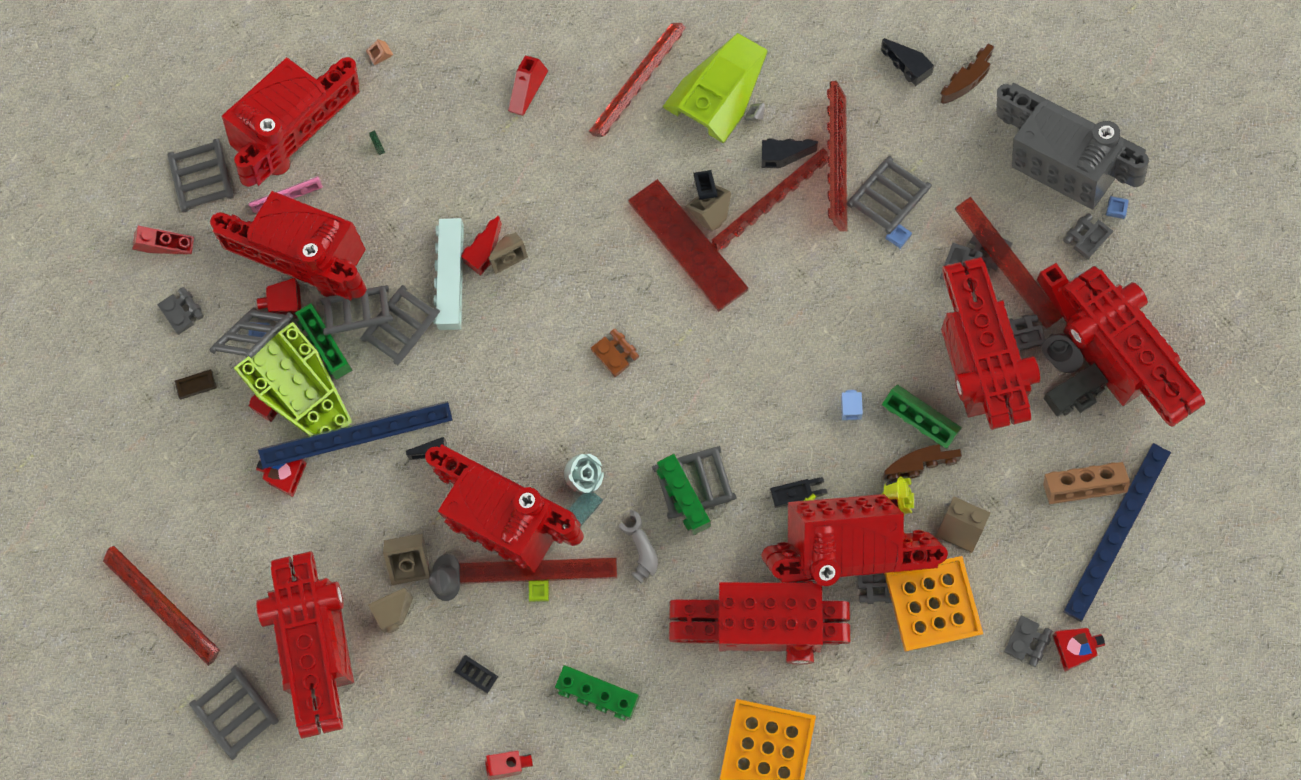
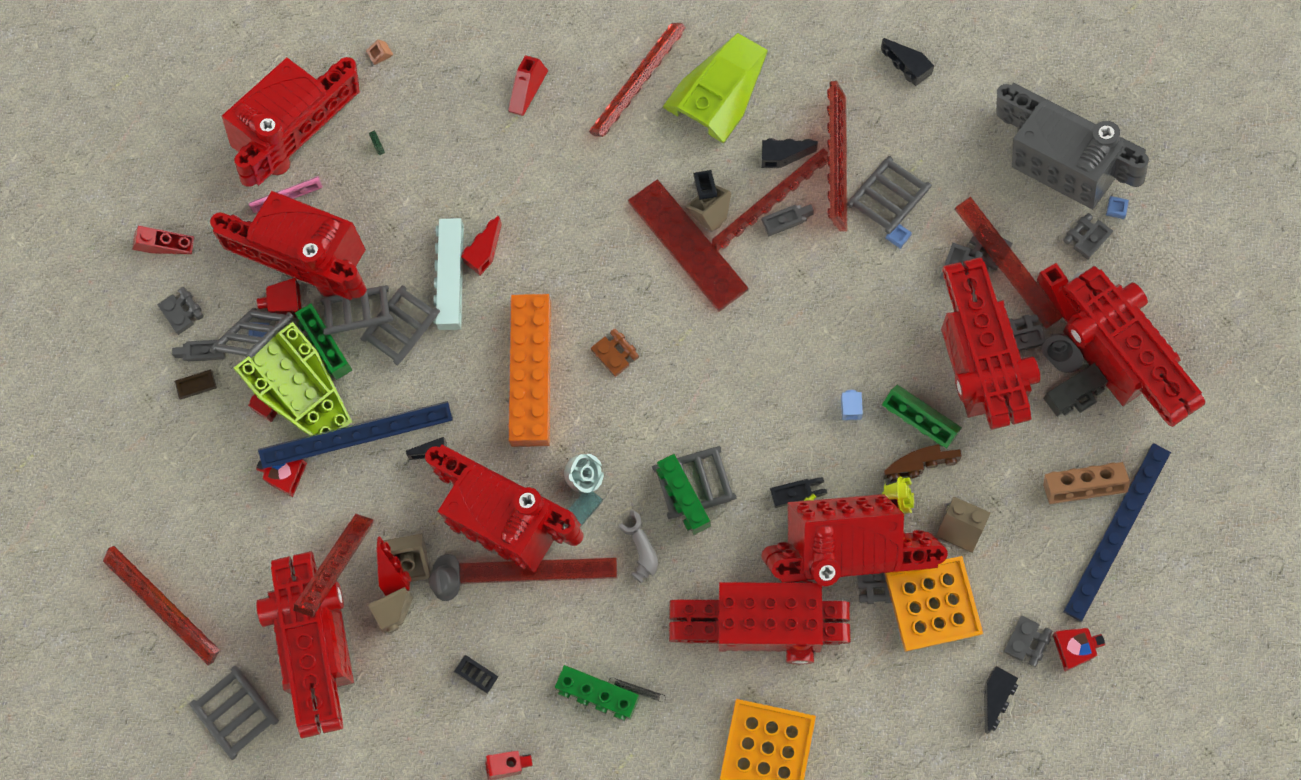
(177, 173): dark grey bar -> none
(197, 351): none -> dark grey hinge
(333, 565): none -> clear red plate
(390, 573): none -> red slope
(507, 252): dark tan slope -> none
(530, 370): none -> orange brick
(538, 591): lime tile -> none
(649, 691): none -> black piece
(755, 112): light grey slope -> none
(786, 218): none -> dark grey hinge
(968, 78): reddish brown slope -> none
(996, 692): none -> black slope

